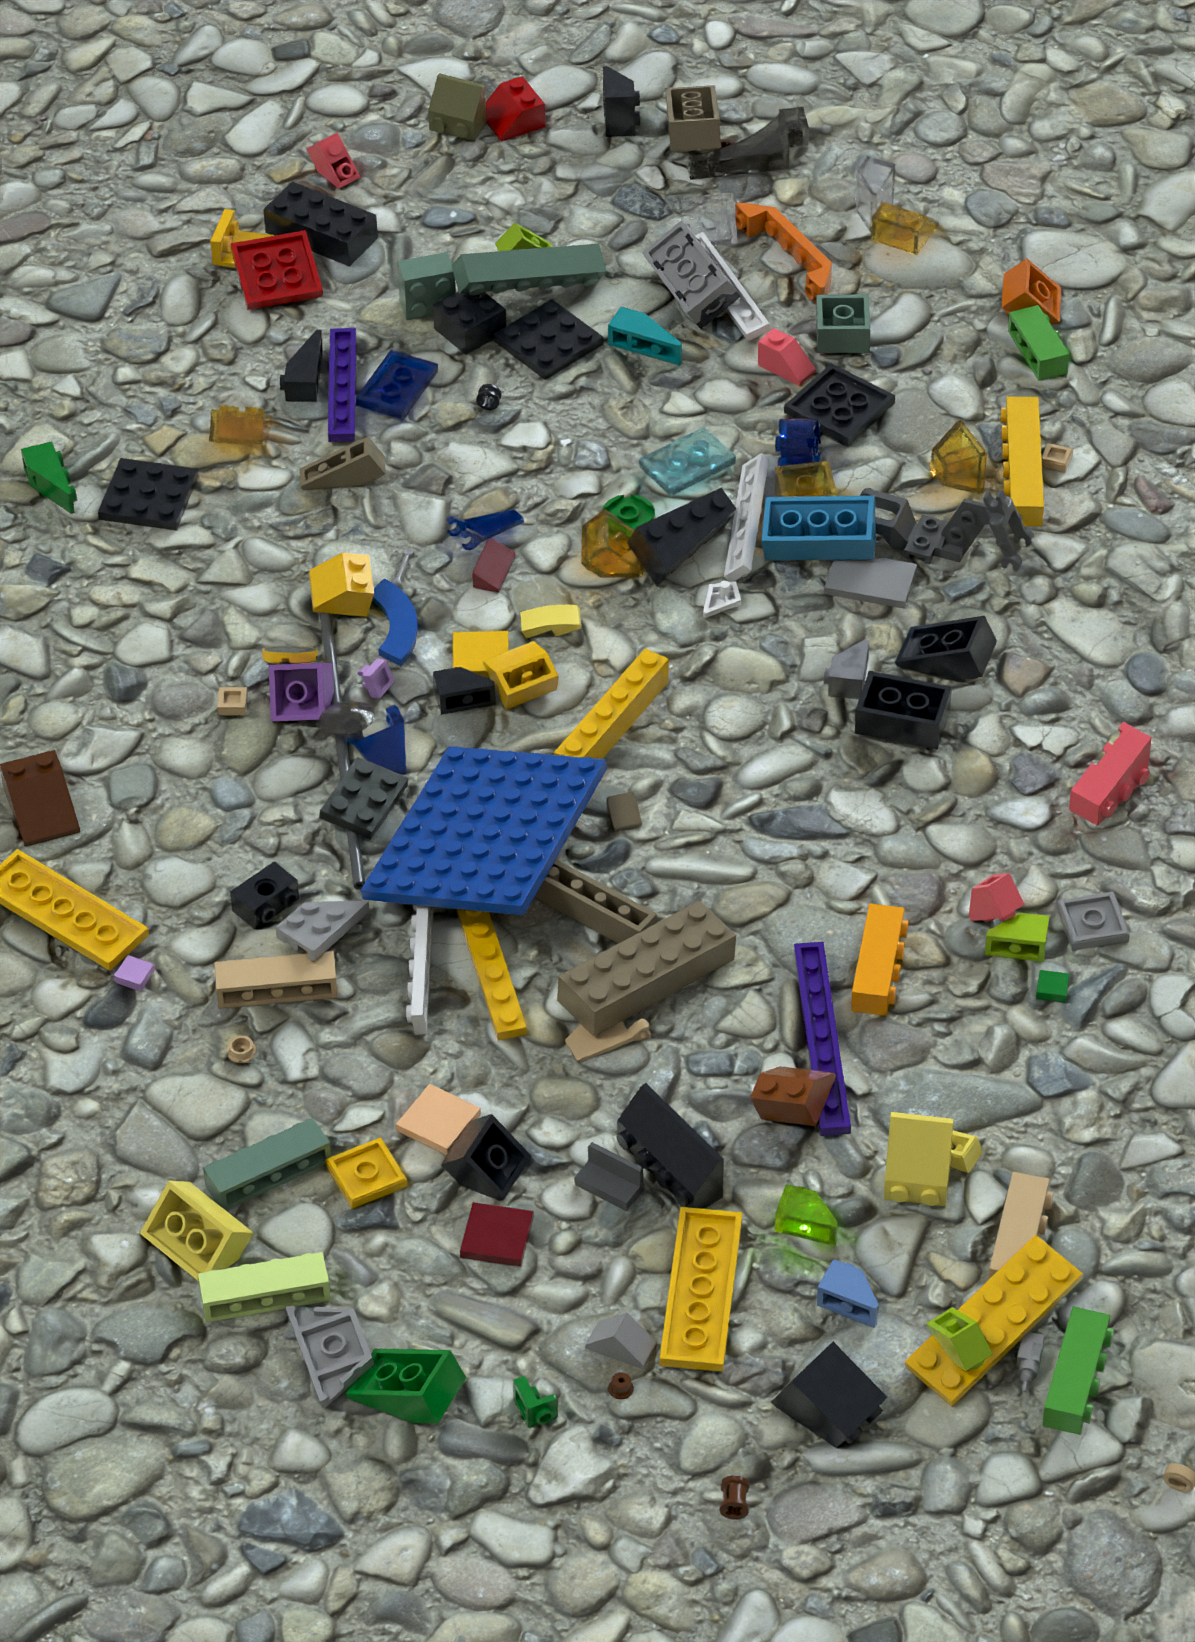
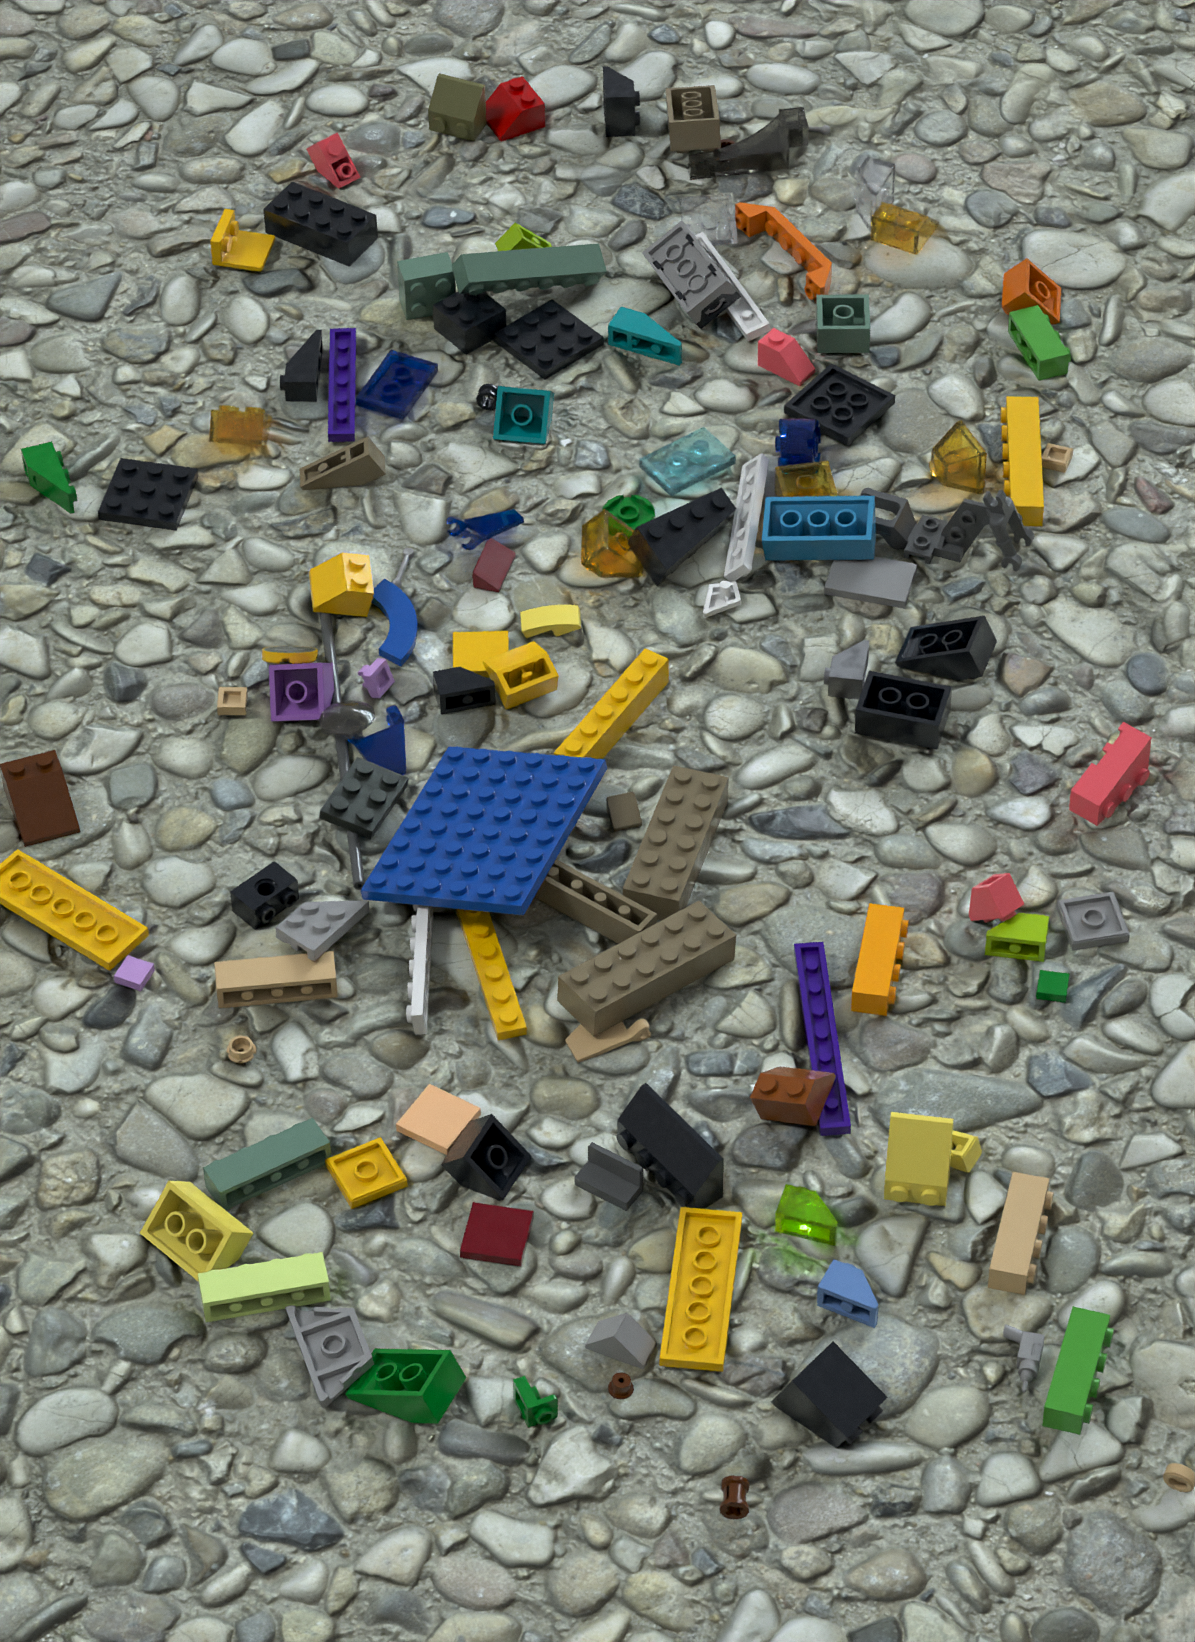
(276, 270): red plate -> none
(523, 414): none -> teal slope
(677, 841): none -> dark tan brick
(960, 1339): lime slope -> none
(1005, 1312): yellow plate -> none

